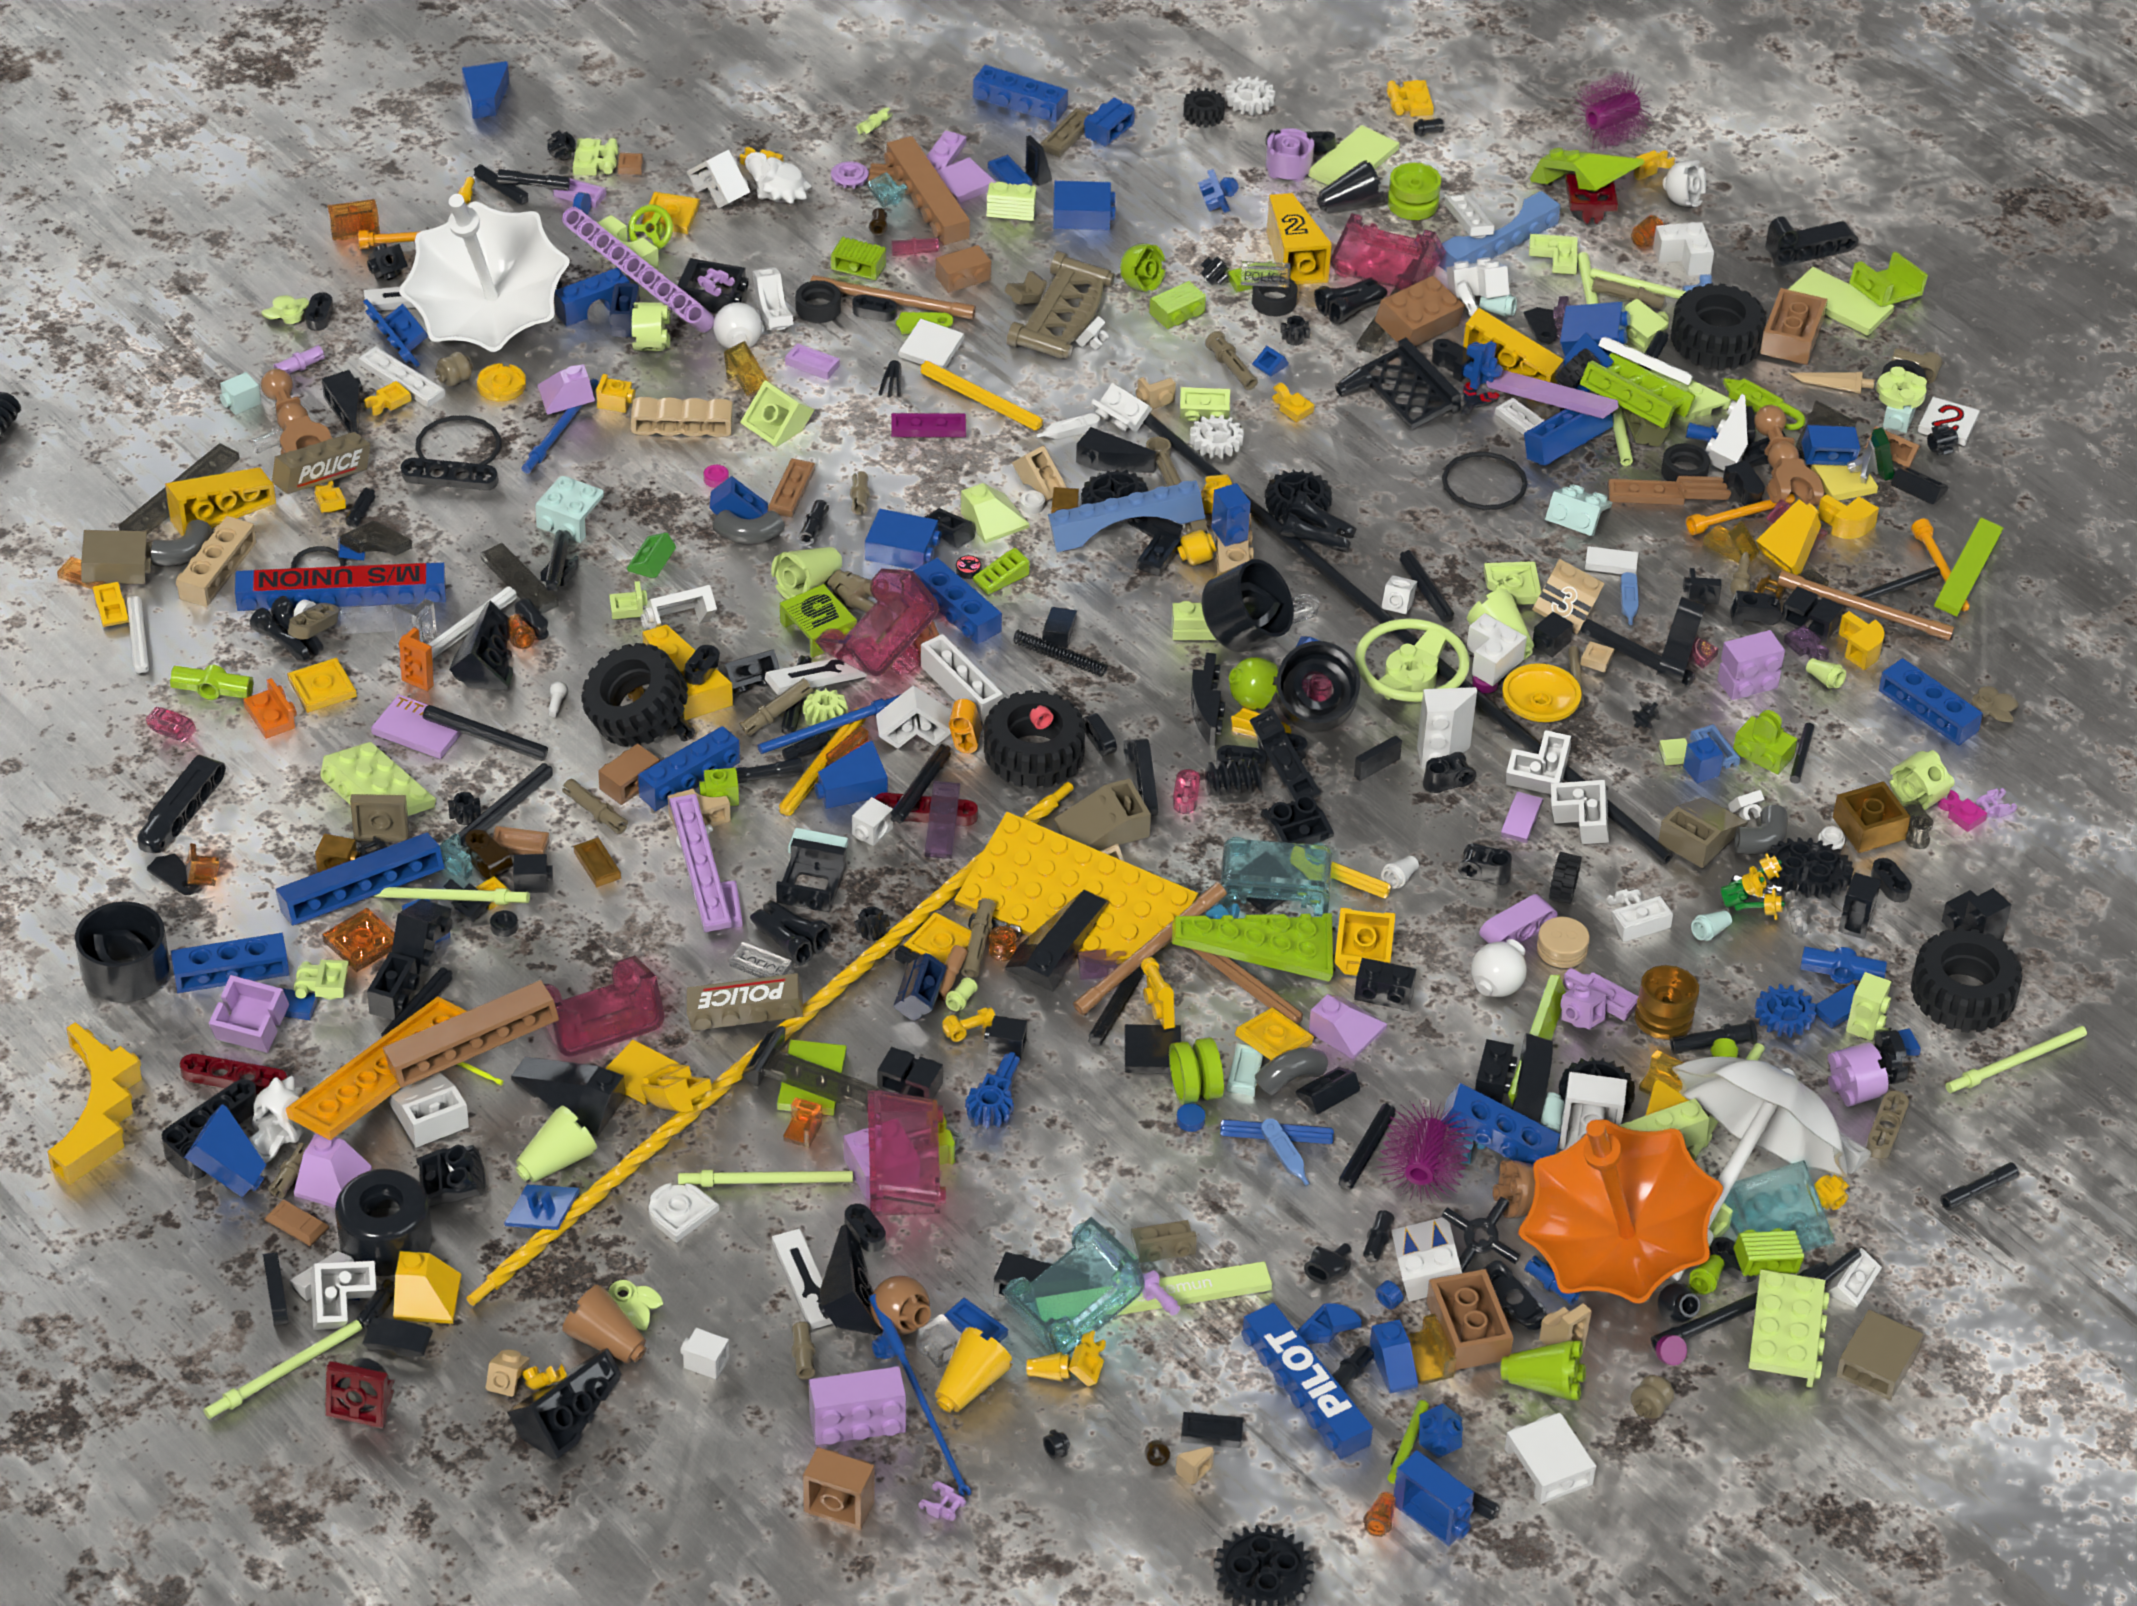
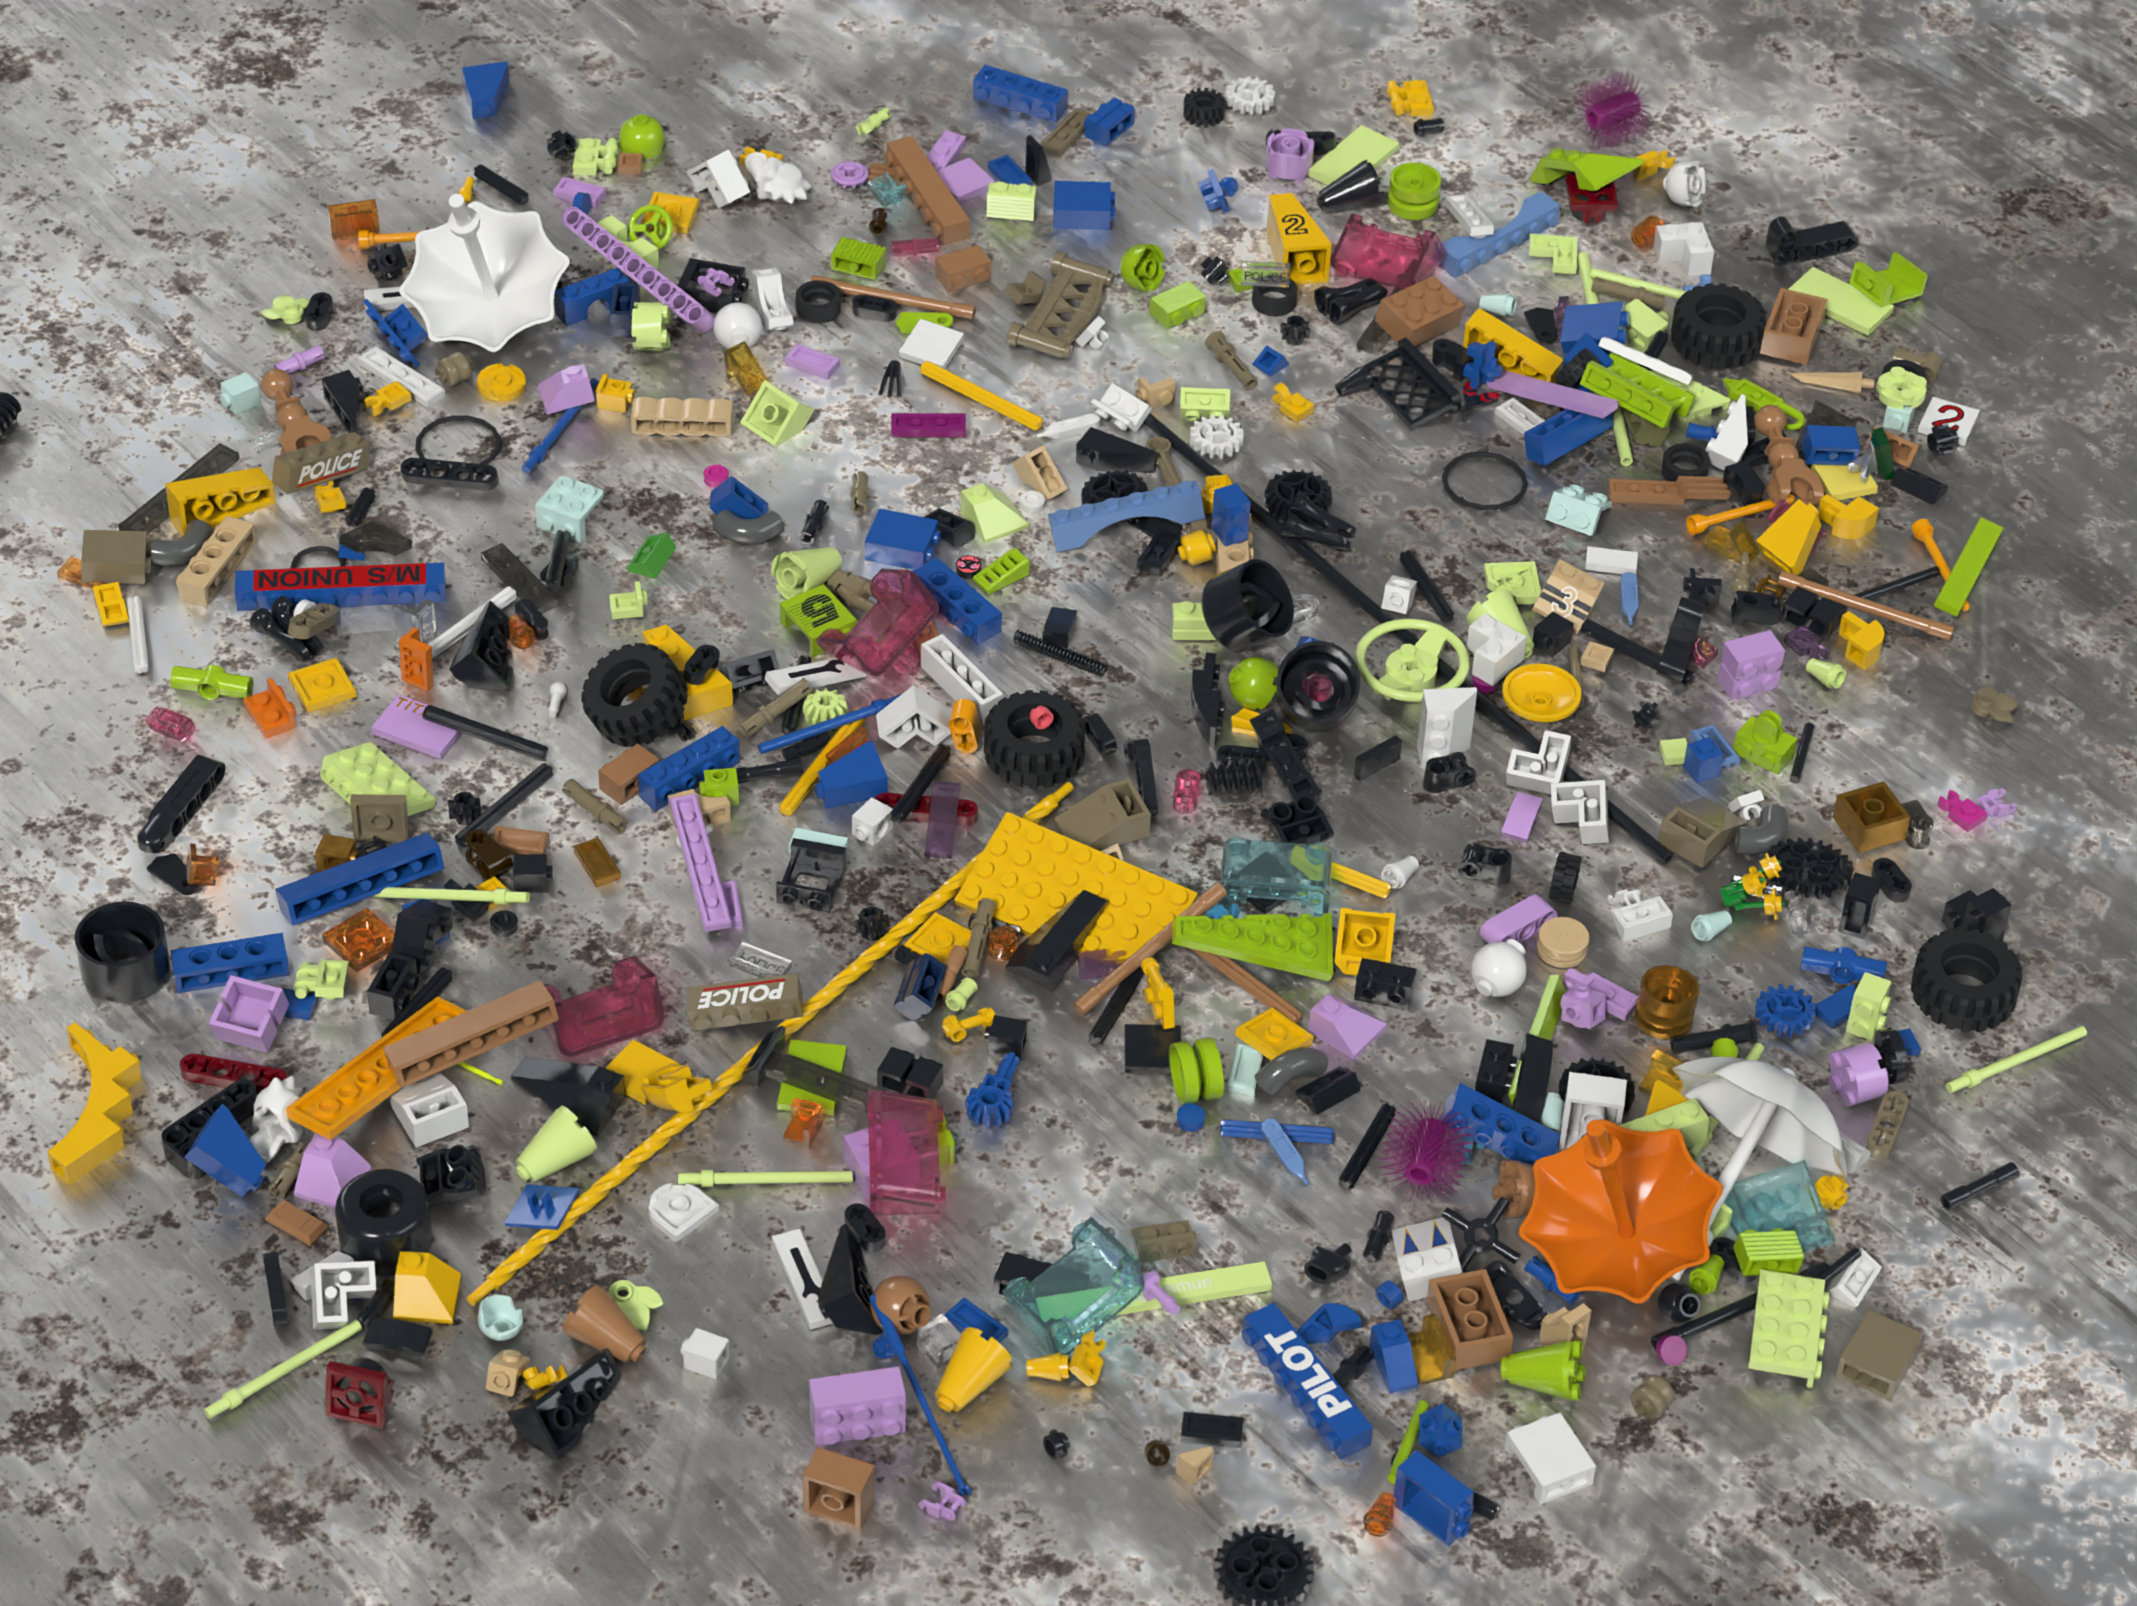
(454, 859): clear light blue bracket -> none
(499, 1318): none -> light aqua hair
(518, 178): black piece -> none
(642, 135): none -> lime cylinder
(697, 598): white window -> none
(791, 487): medium nougat tile -> none
(792, 932): black piece -> none
(803, 1350): dark tan pin -> none
(1064, 498): pearl gold brick -> none
(1467, 297): white tile -> none
(1483, 278): white brick -> none
(1833, 836): white plate -> none
(1921, 779): yellowish green brick -> none
(1930, 701): blue brick -> none

